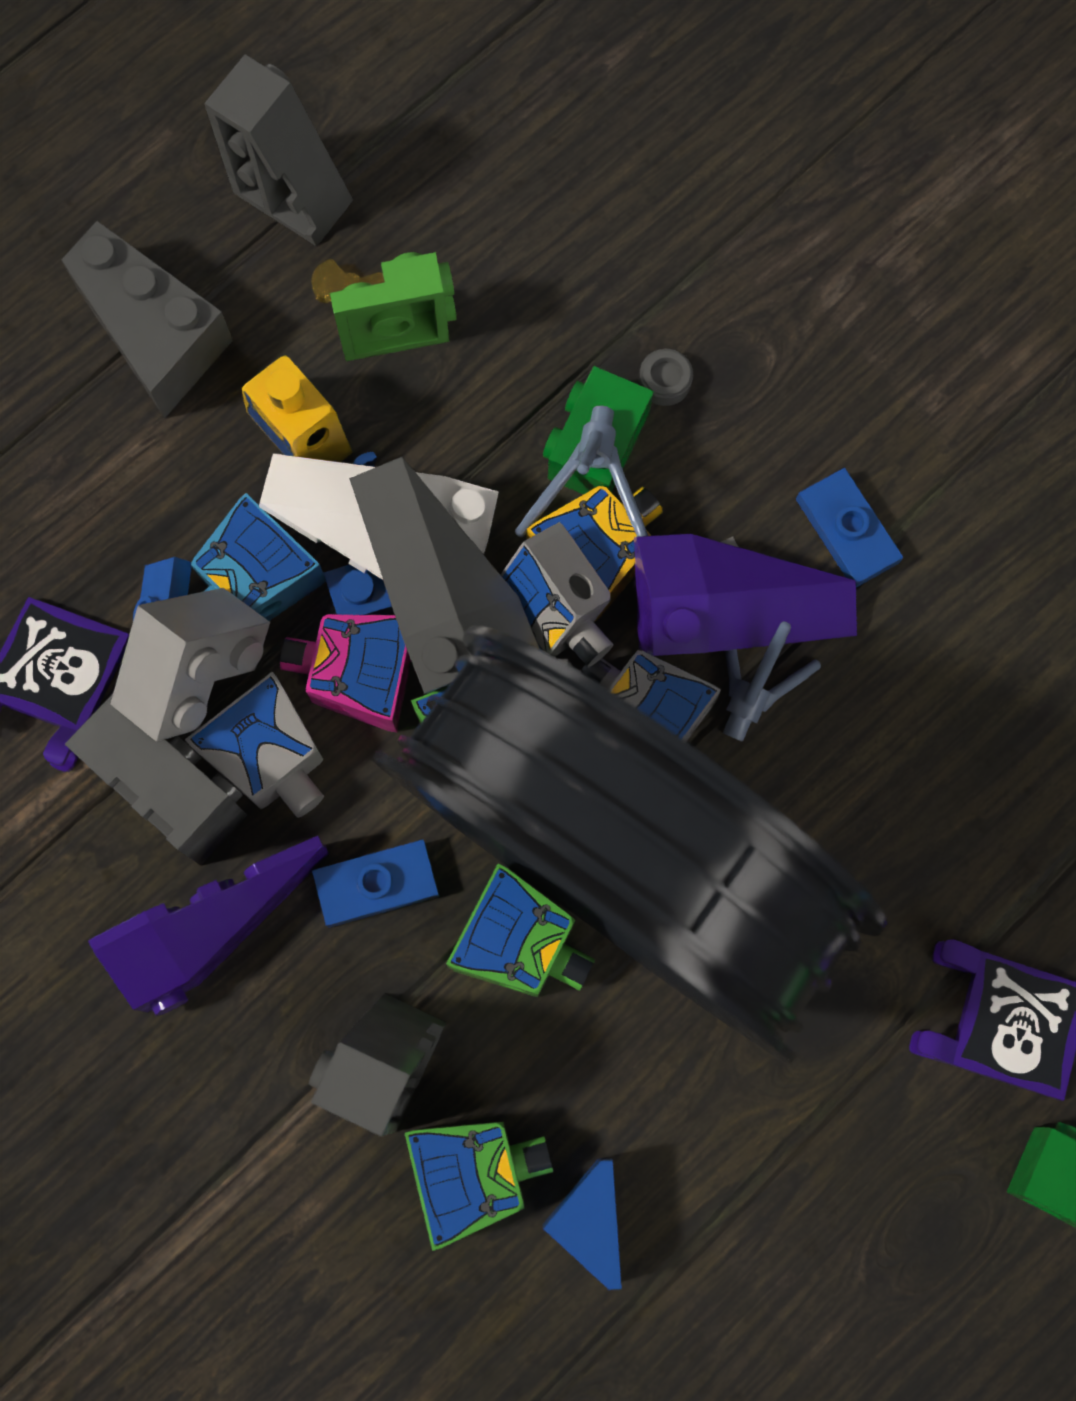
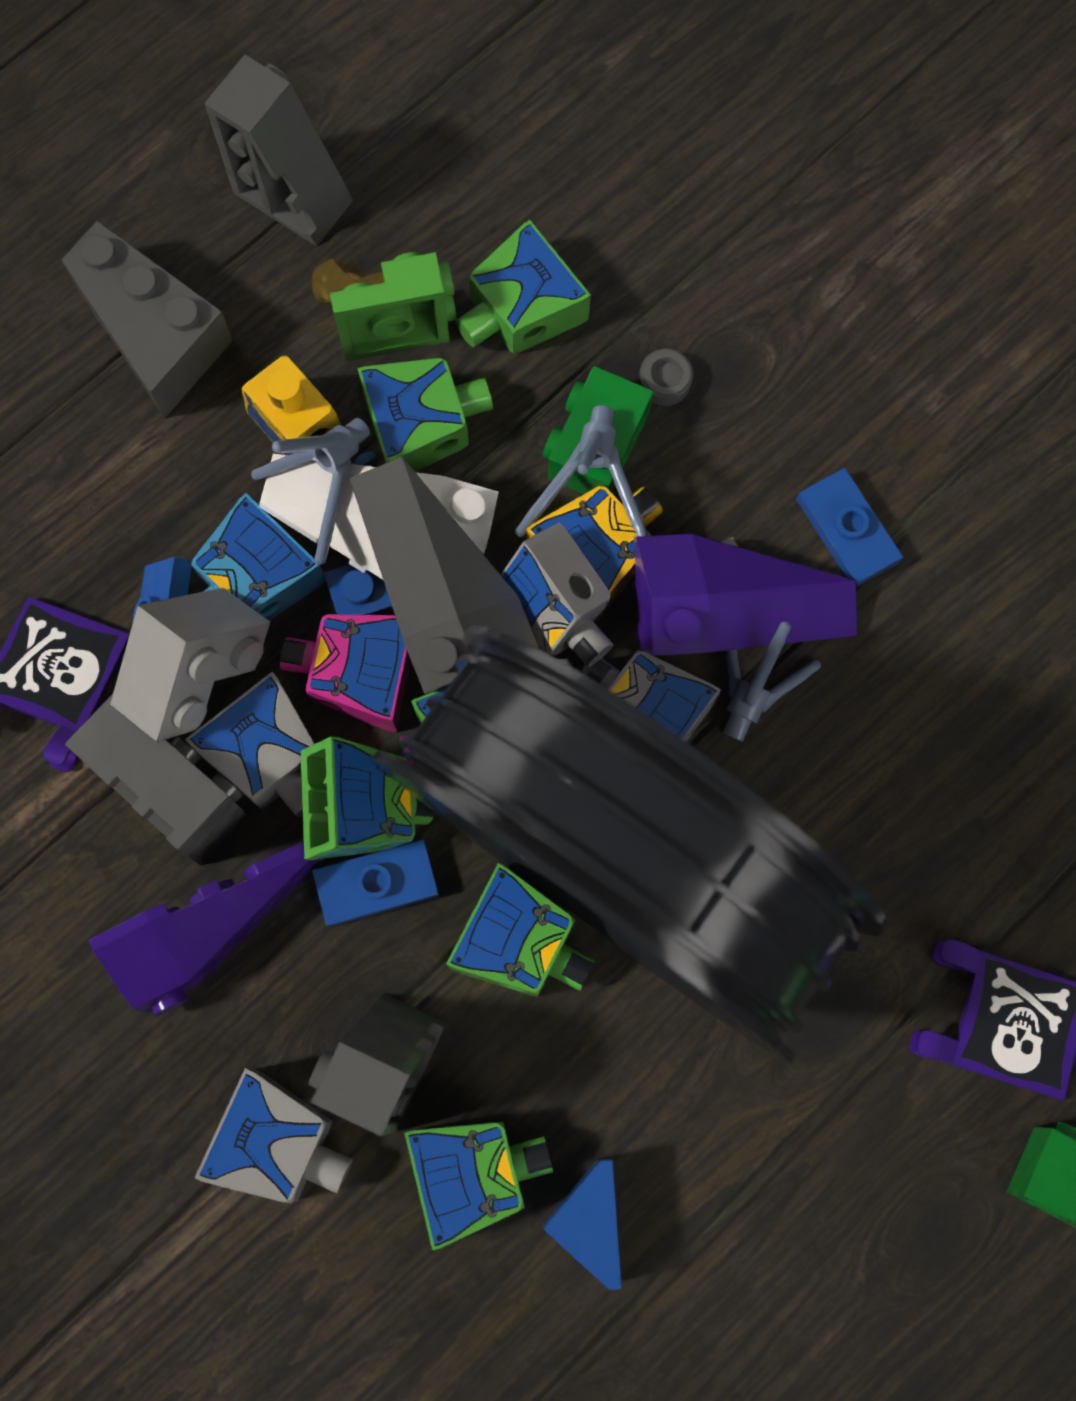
(271, 1144): none -> torso
(333, 455): none -> sand blue plant
(353, 802): none -> torso
(420, 409): none -> torso
(523, 294): none -> bright green torso

